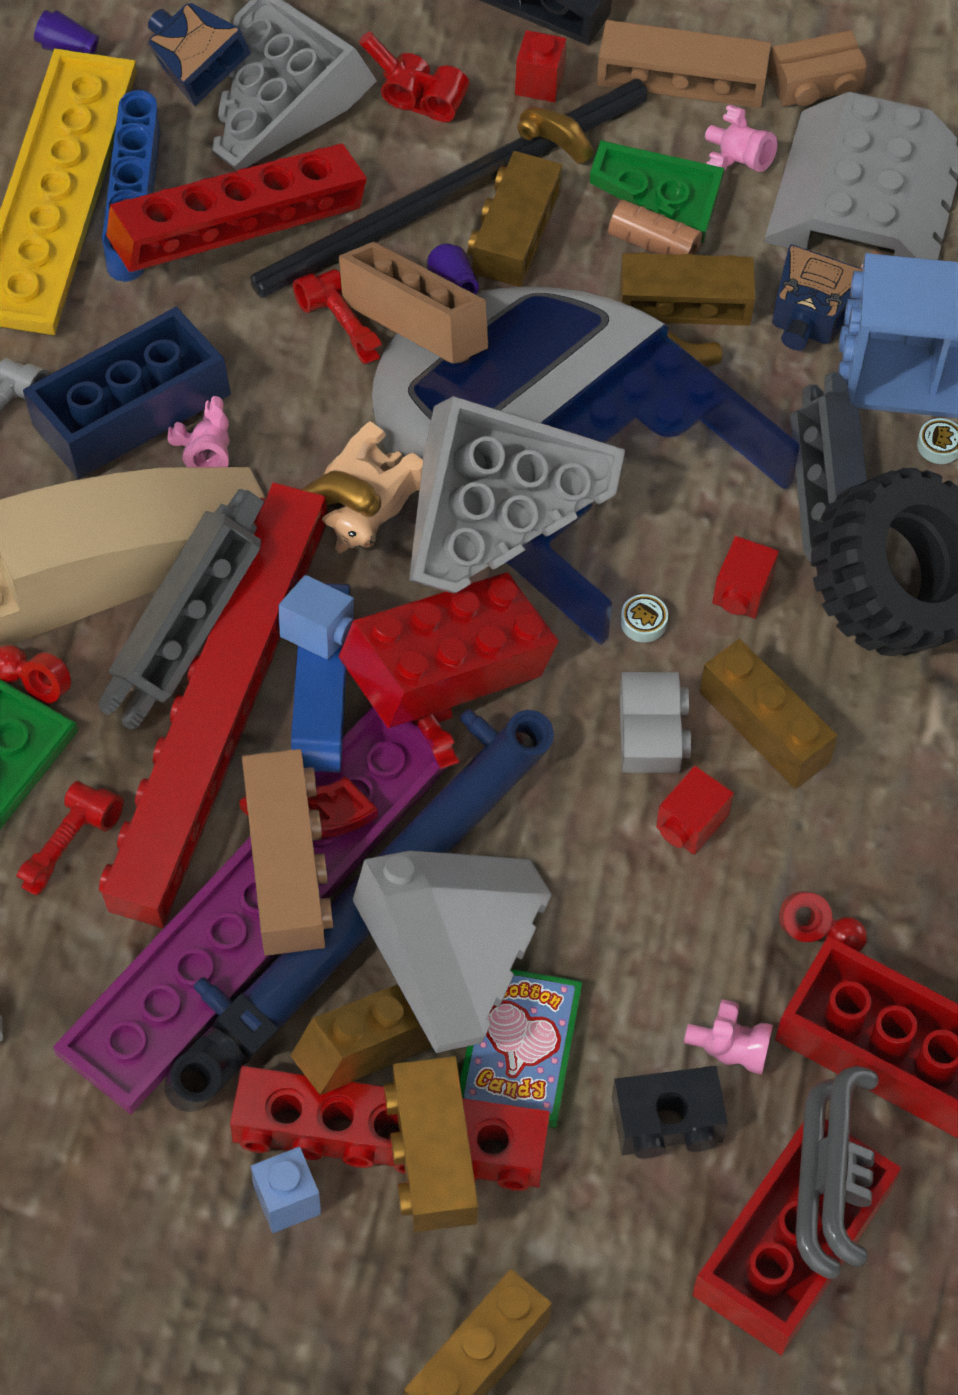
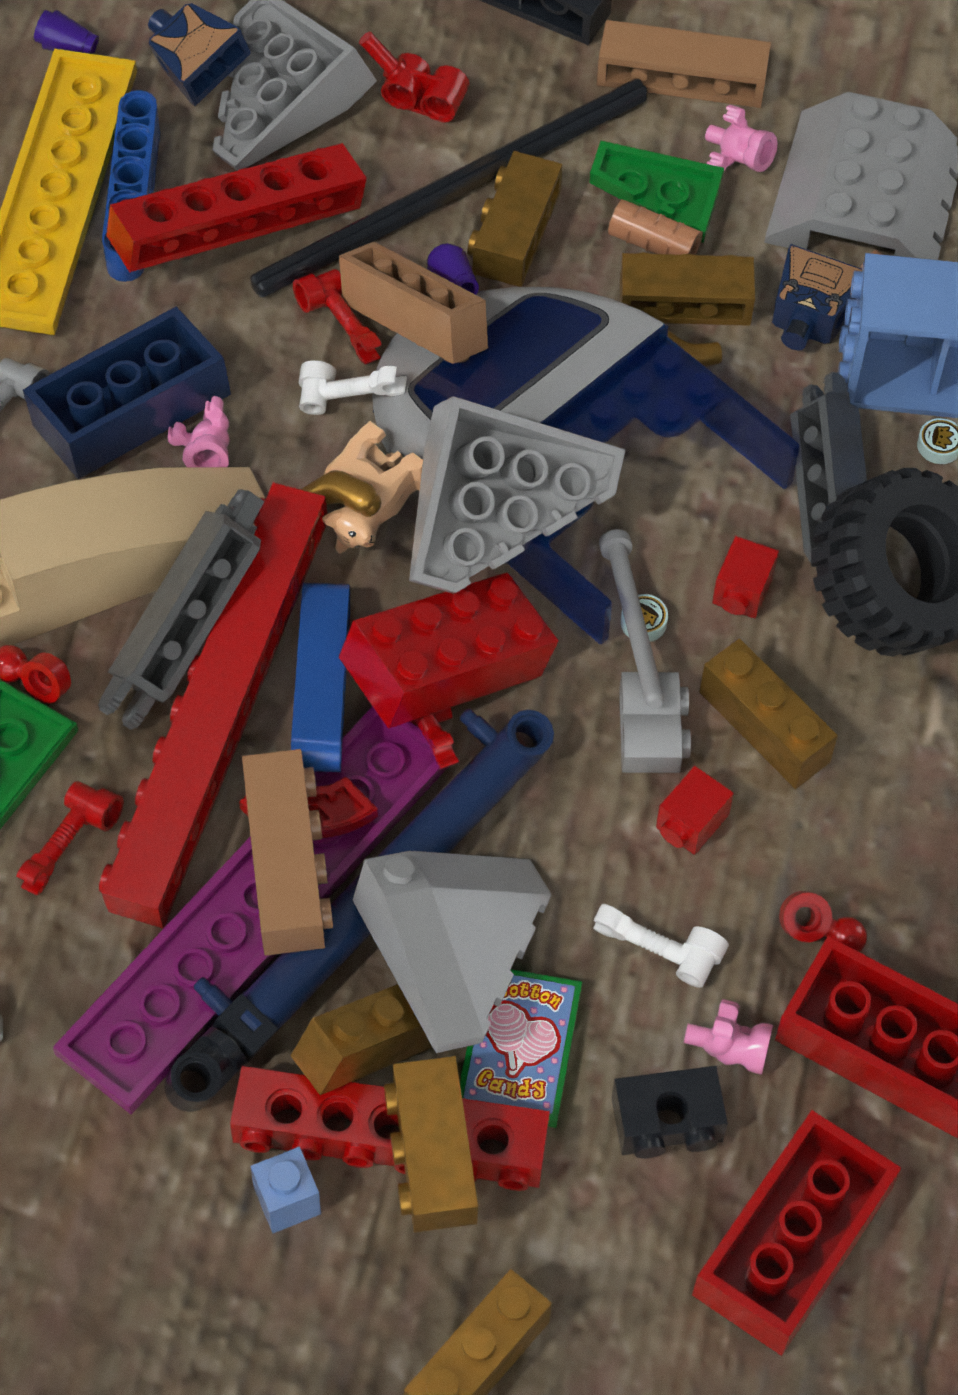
(316, 617): medium blue brick -> none
(319, 385): none -> white brick
(540, 66): red brick -> none
(557, 128): pearl gold arm -> none
(616, 547): none -> light grey bar
(695, 956): none -> white brick
(816, 68): medium nougat brick -> none
(834, 1169): dark grey piece -> none

